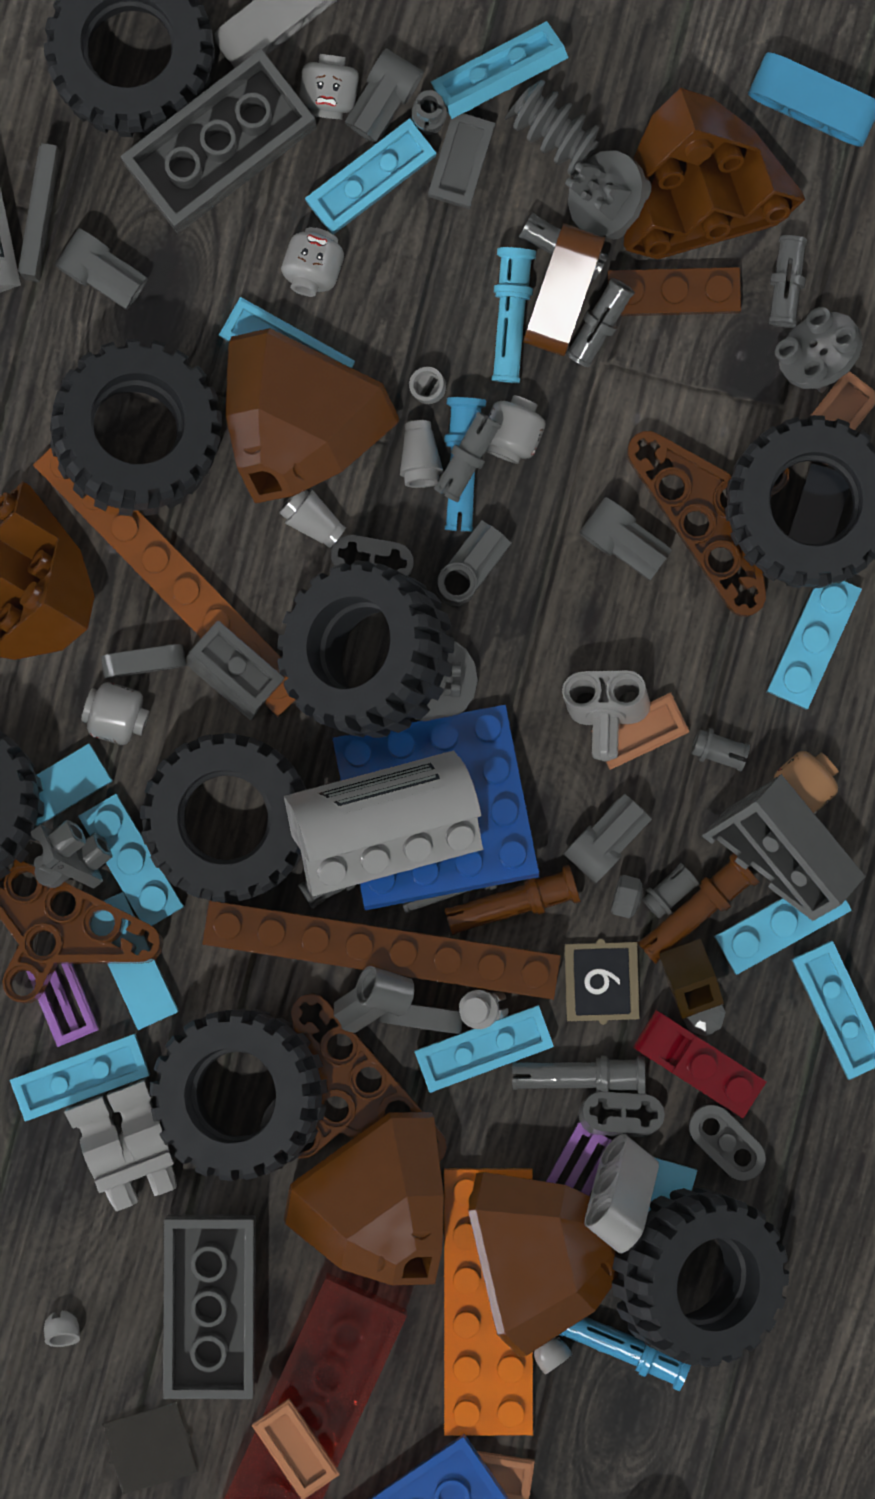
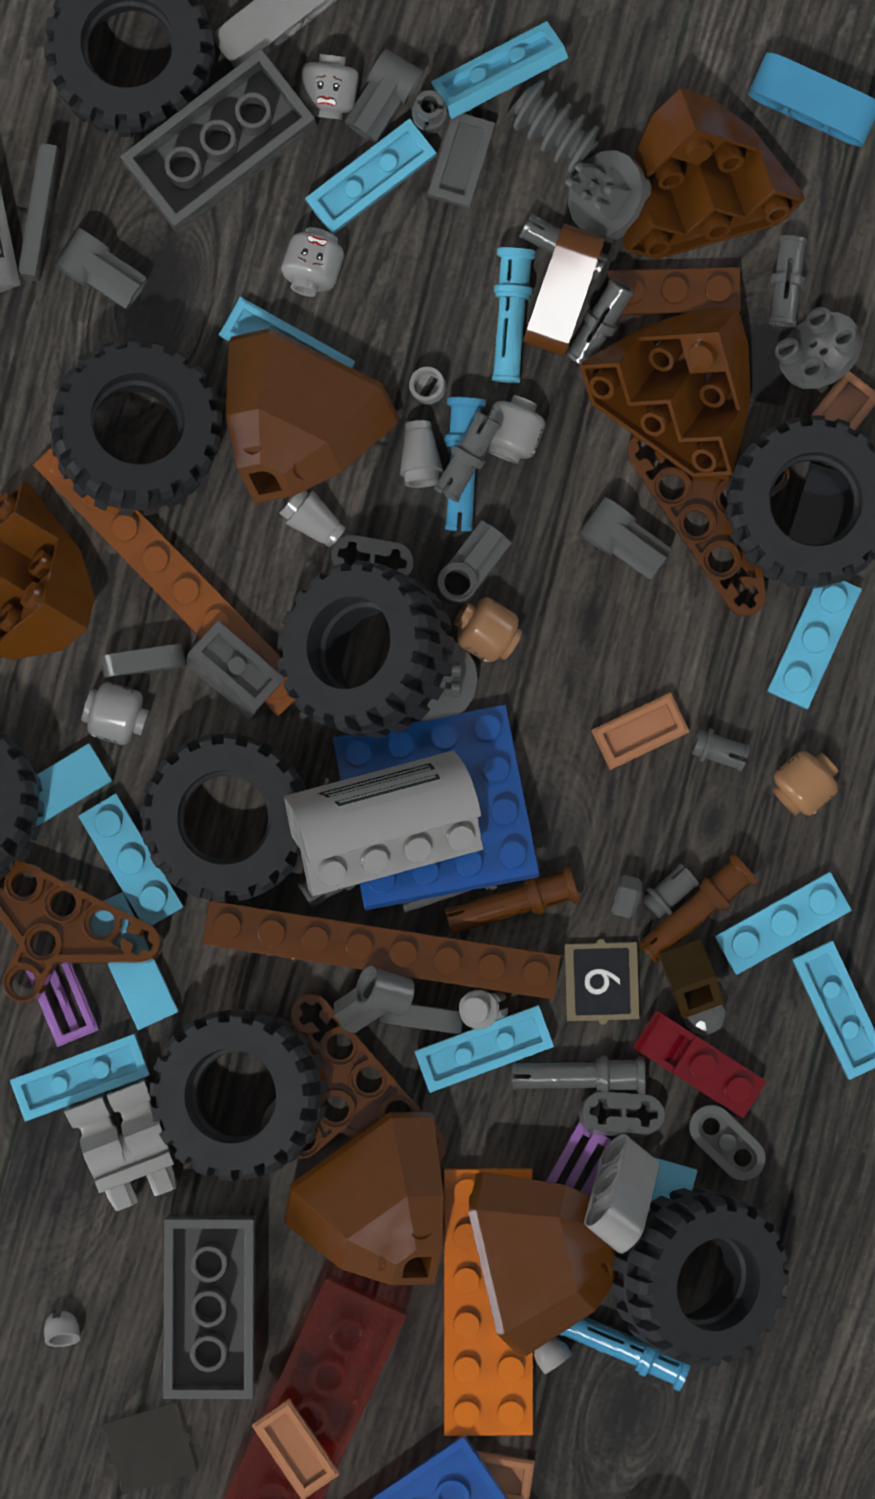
(69, 855): dark grey hips -> none
(487, 629): none -> medium nougat head
(602, 844): dark grey piece -> none
(604, 709): light grey beam -> none
(679, 388): none -> reddish brown brick
(789, 847): dark grey wedge -> none

